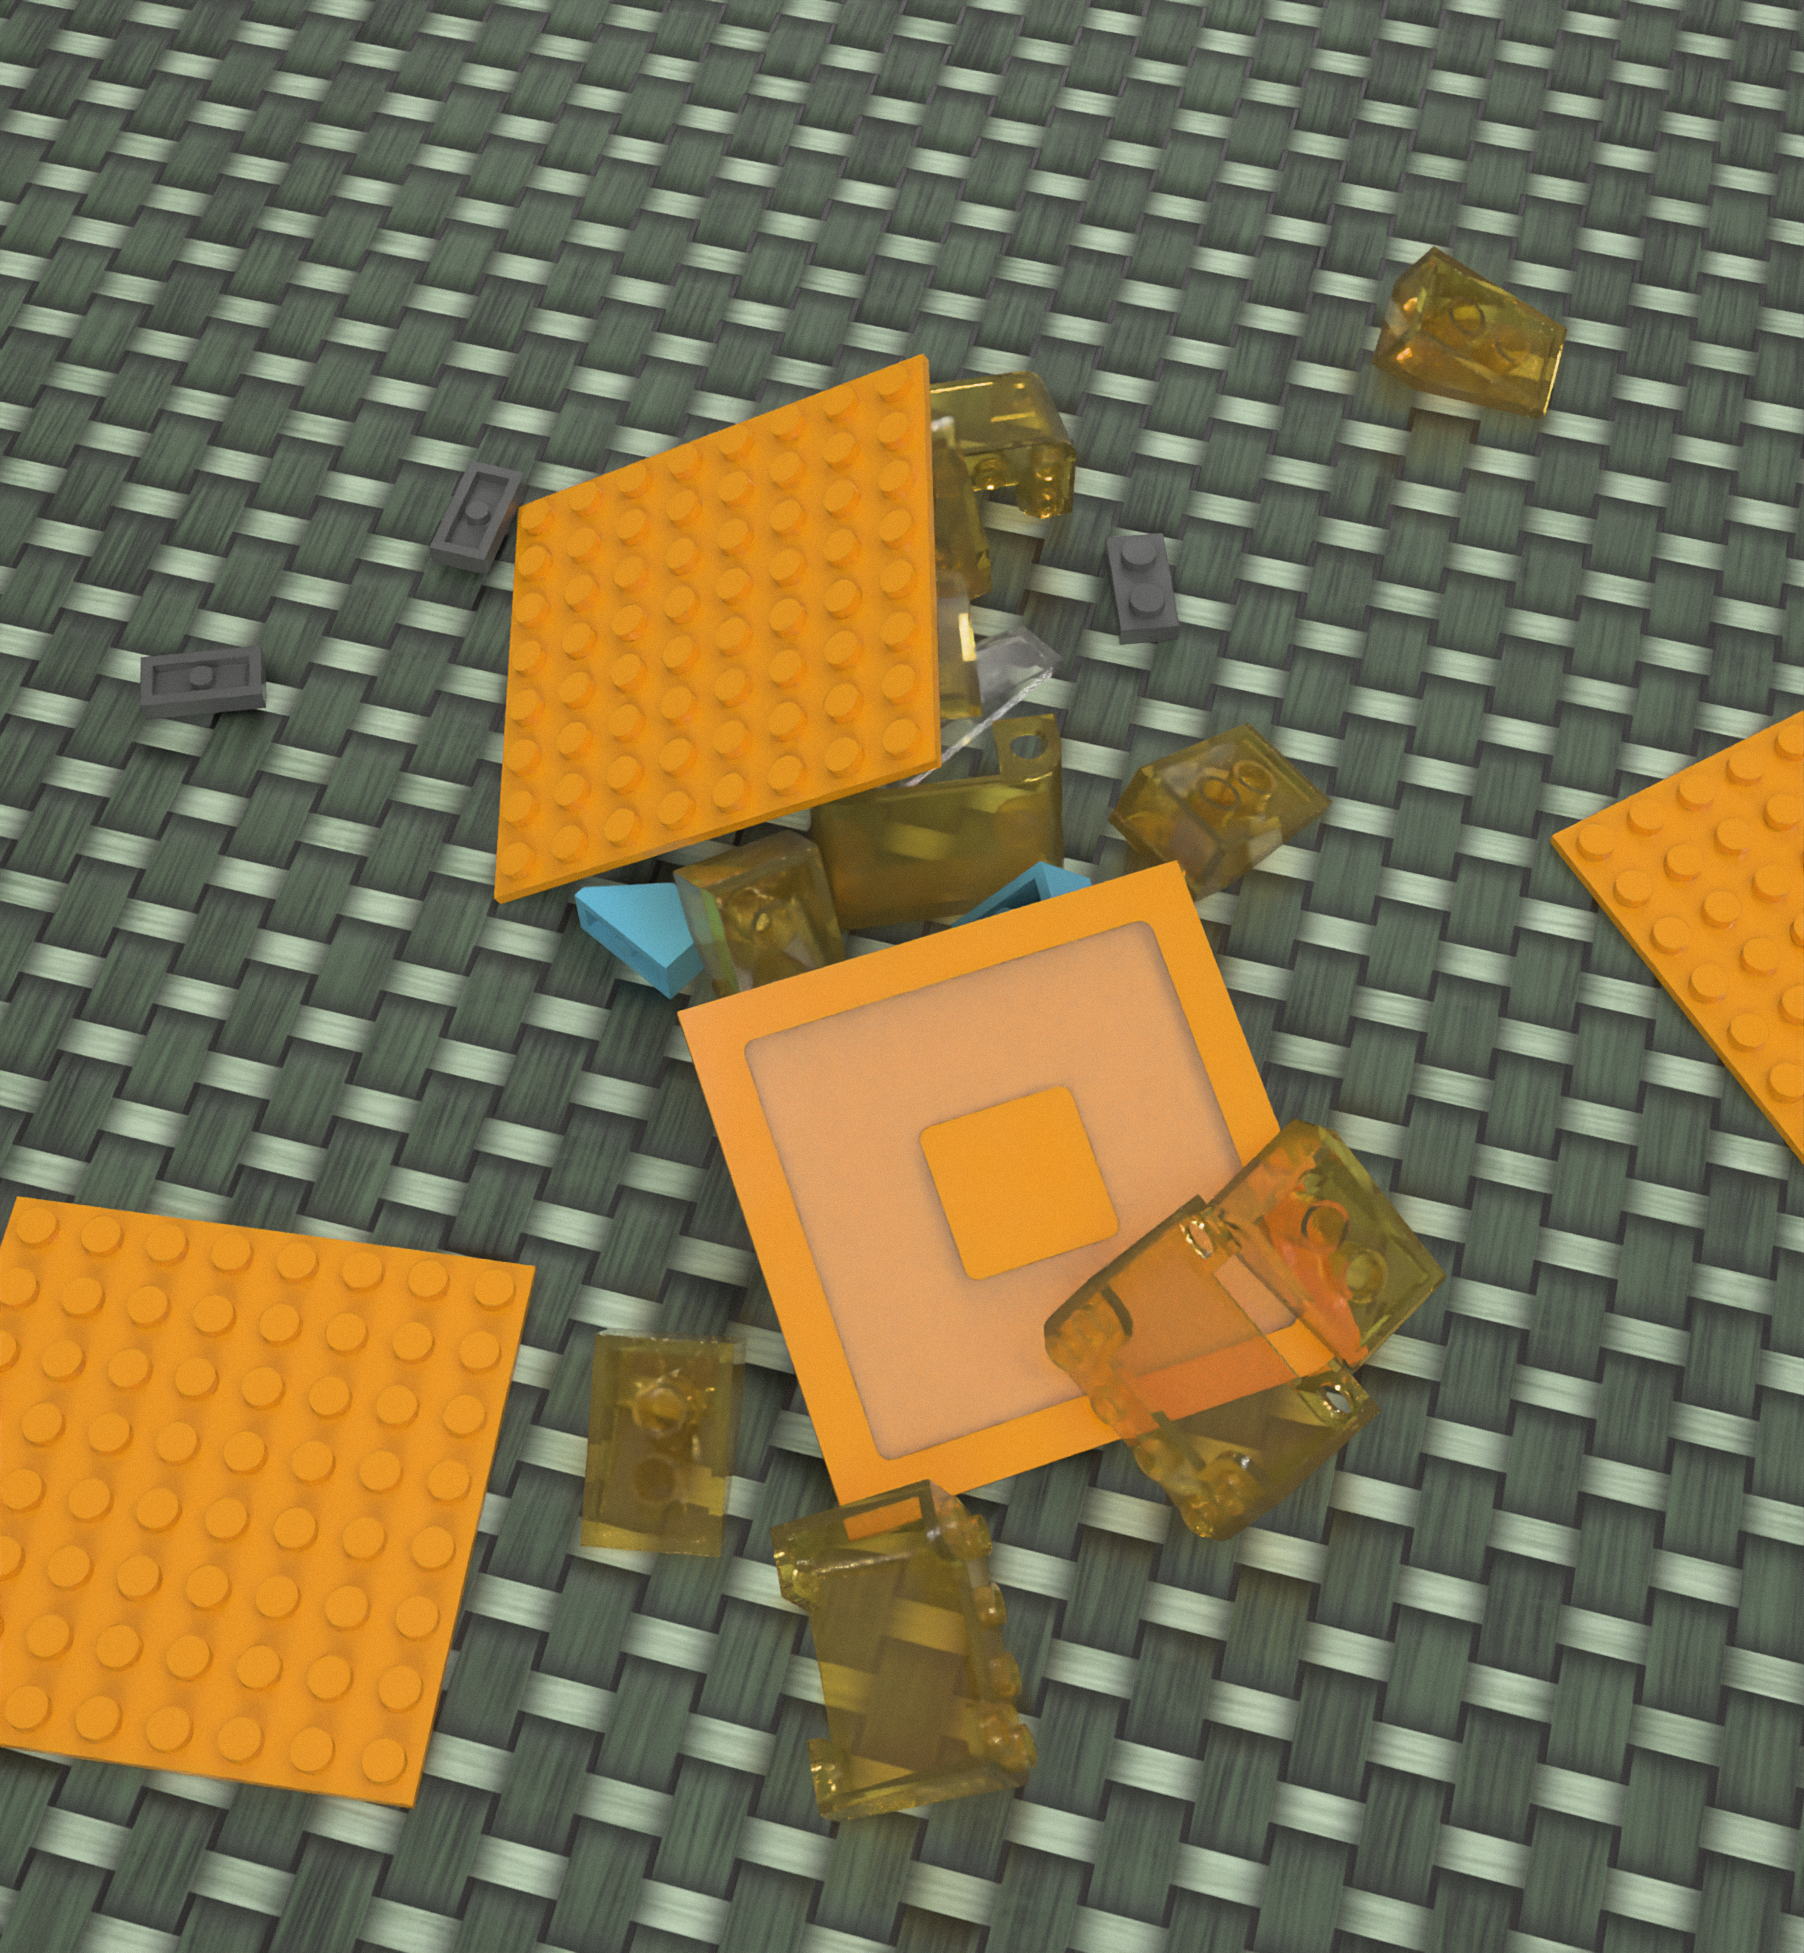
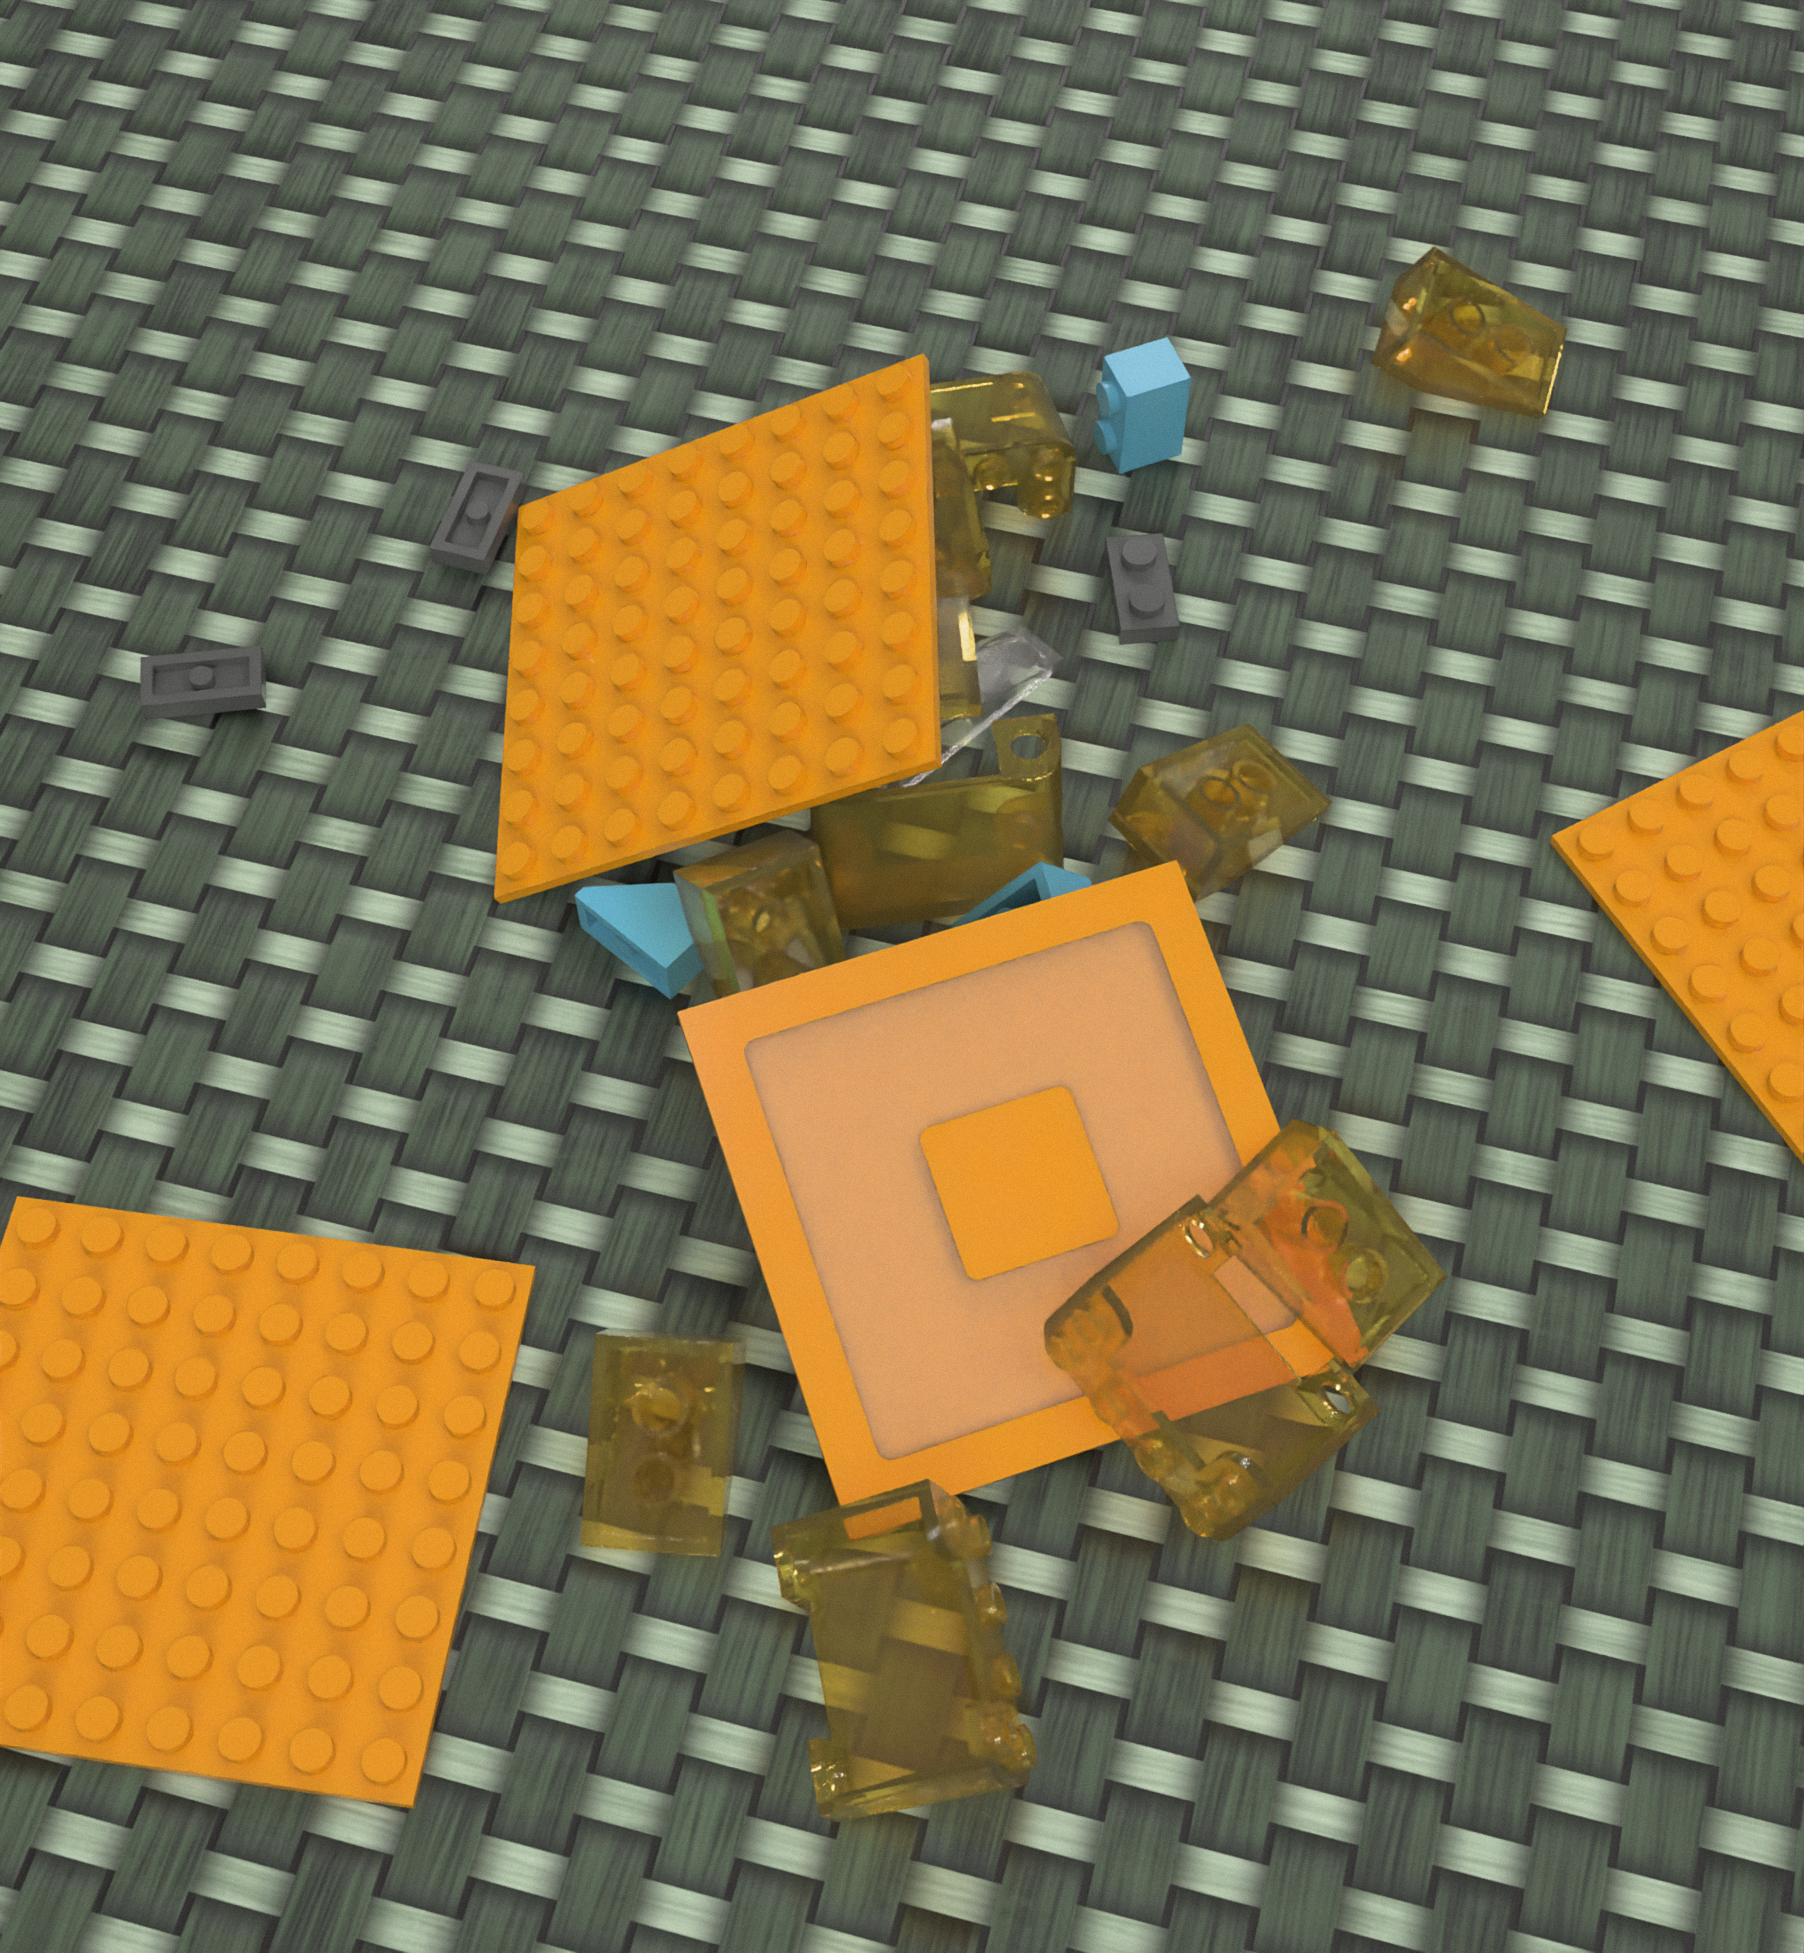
(1142, 405): none -> medium azure brick

